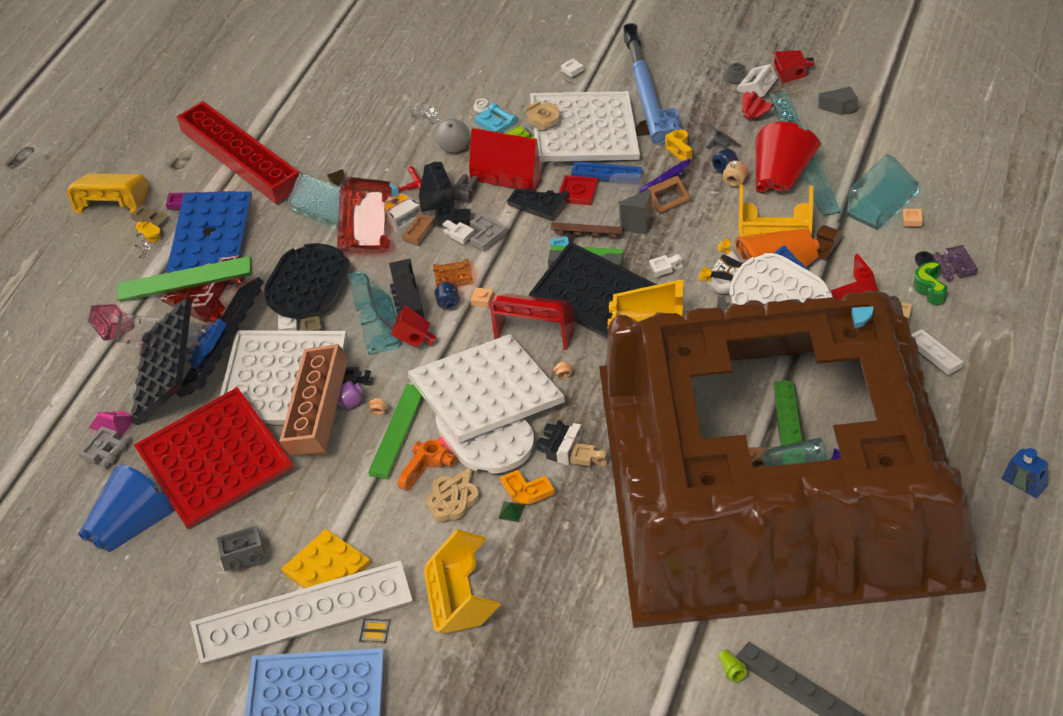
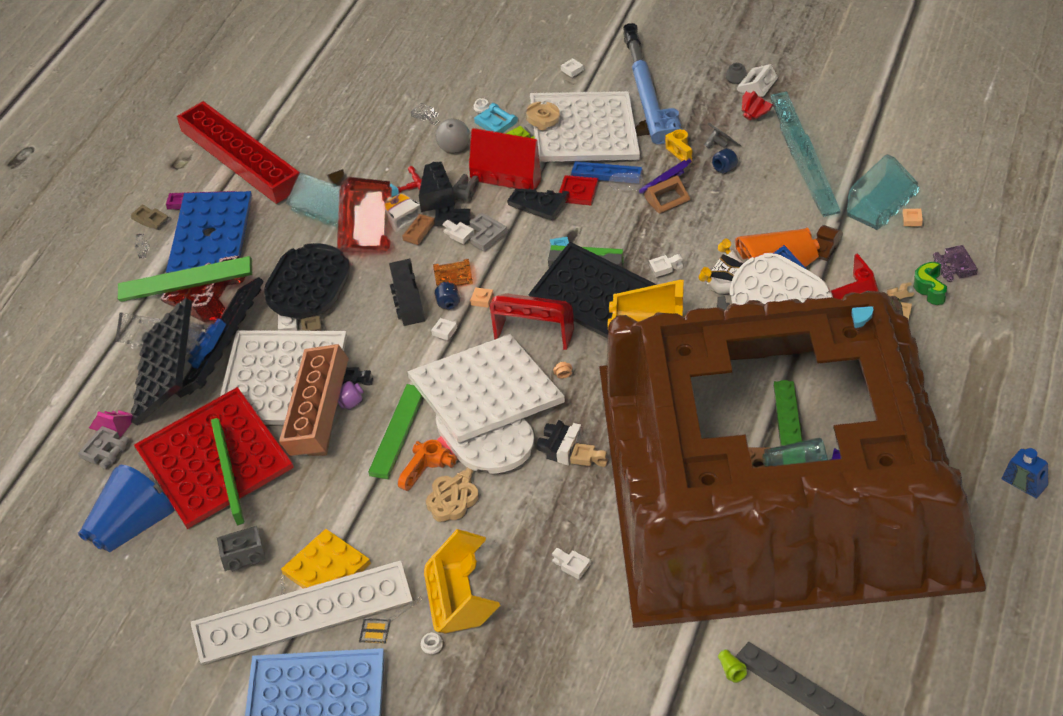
(100, 321): clear pink tile -> none
(124, 188): yellow windscreen -> none
(151, 232): yellow arm -> none
(227, 472): none -> bright green tile
(377, 406): light nougat plate -> none
(378, 313): clear light blue windscreen -> none
(412, 328): red torso -> none
(431, 638): none -> white plate
(444, 329): none -> white plate
(511, 511): dark green slope -> none
(526, 492): light orange plate -> none
(572, 563): none -> white plate
(579, 229): reddish brown plate -> none
(636, 212): dark grey slope -> none
(735, 173): tan head -> none
(751, 224): yellow windscreen -> none
(782, 154): red cone -> none
(791, 65): red torso -> none
(838, 101): dark grey slope -> none
(902, 292): none -> tan plate
(923, 257): black plate -> none
(937, 352): white plate -> none

